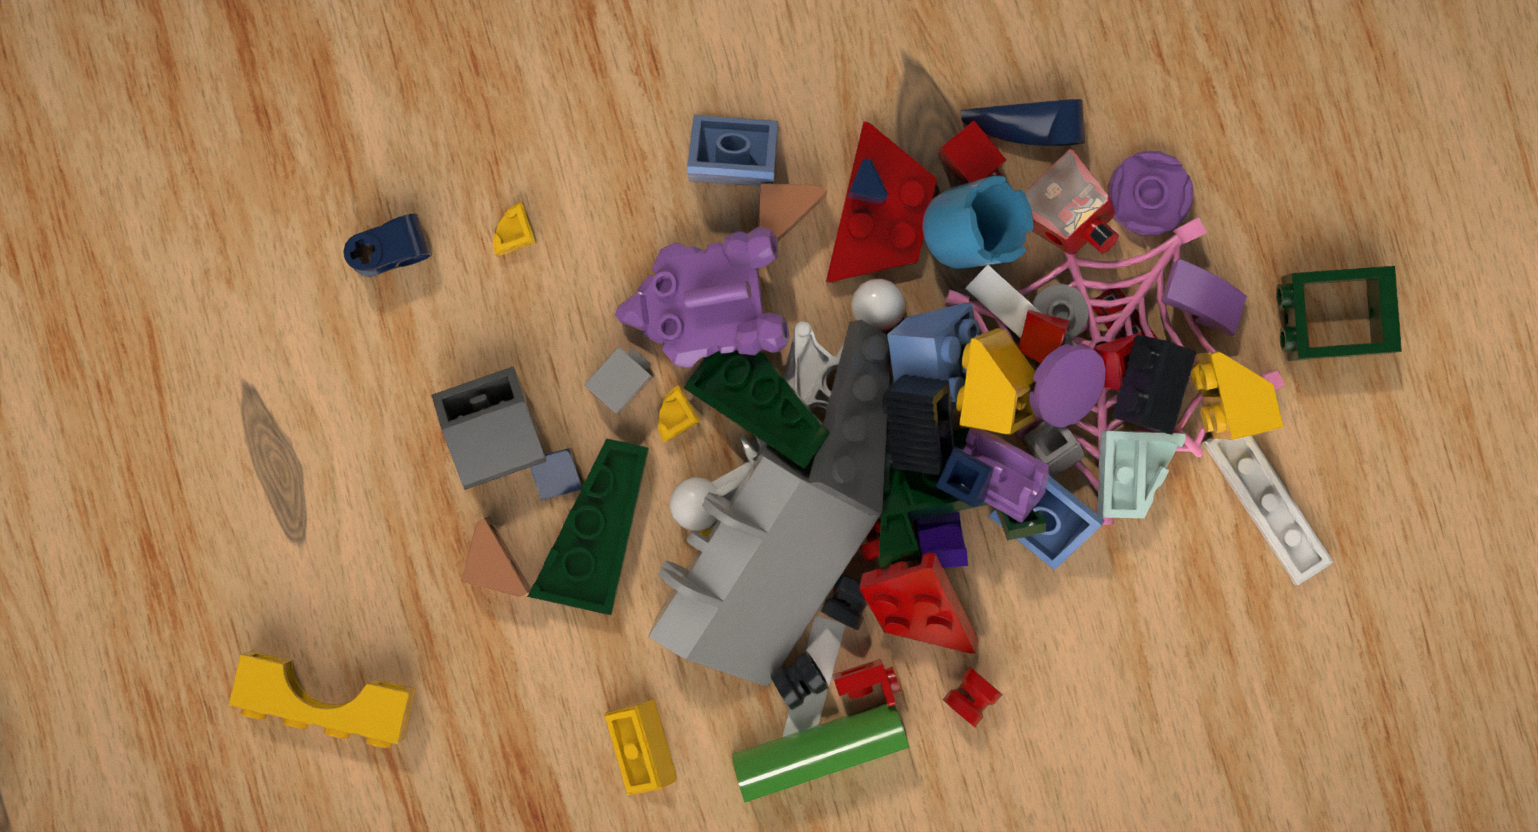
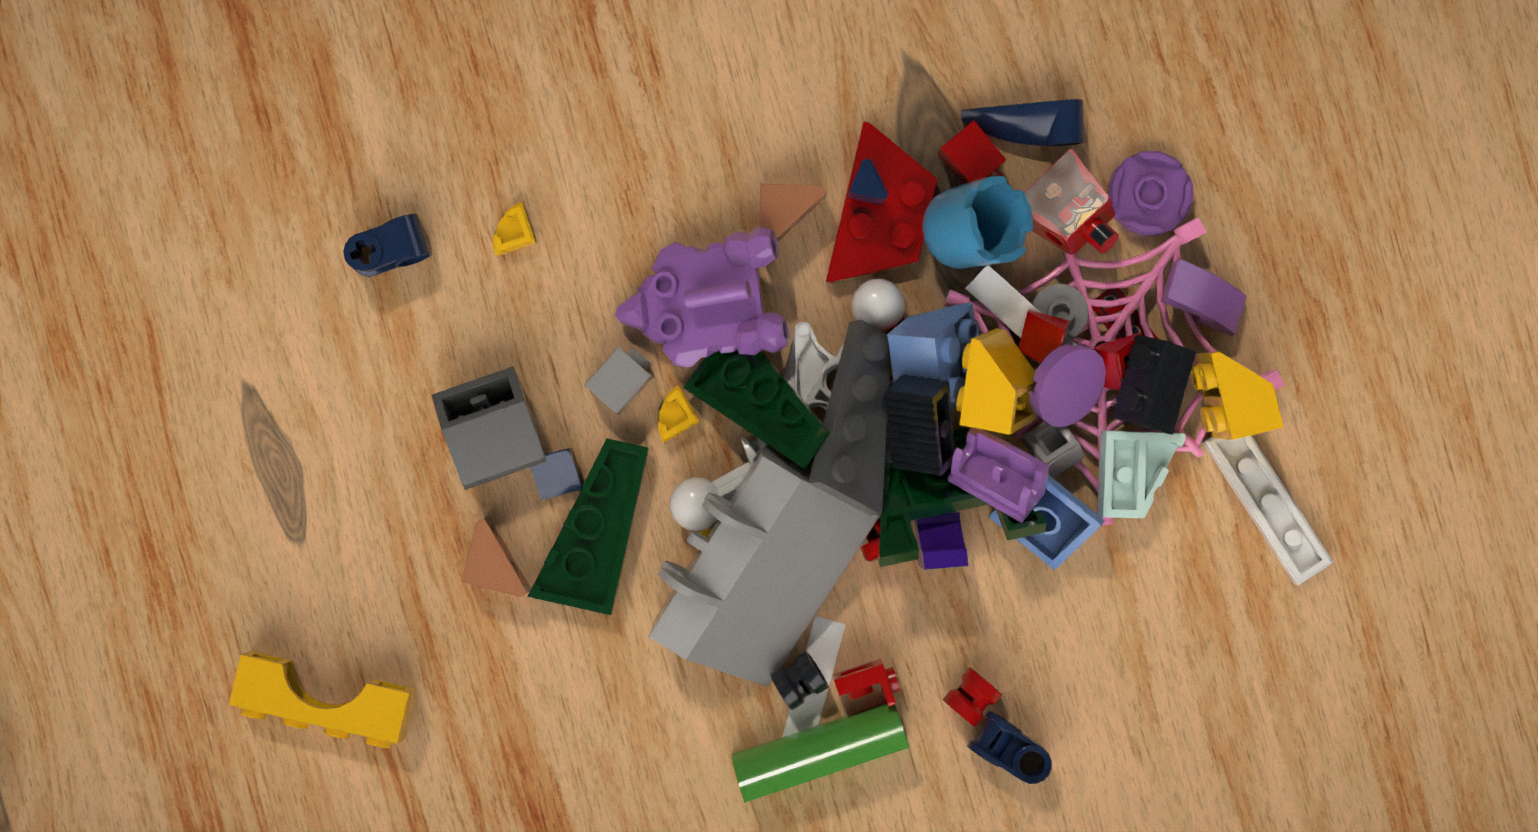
(640, 747): yellow slope -> none
(732, 150): medium blue slope -> none
(835, 607): black wheel -> none
(919, 604): red wing -> none
(966, 478): dark blue slope -> none
(1008, 748): none -> dark blue piece
(1381, 307): dark green window -> none

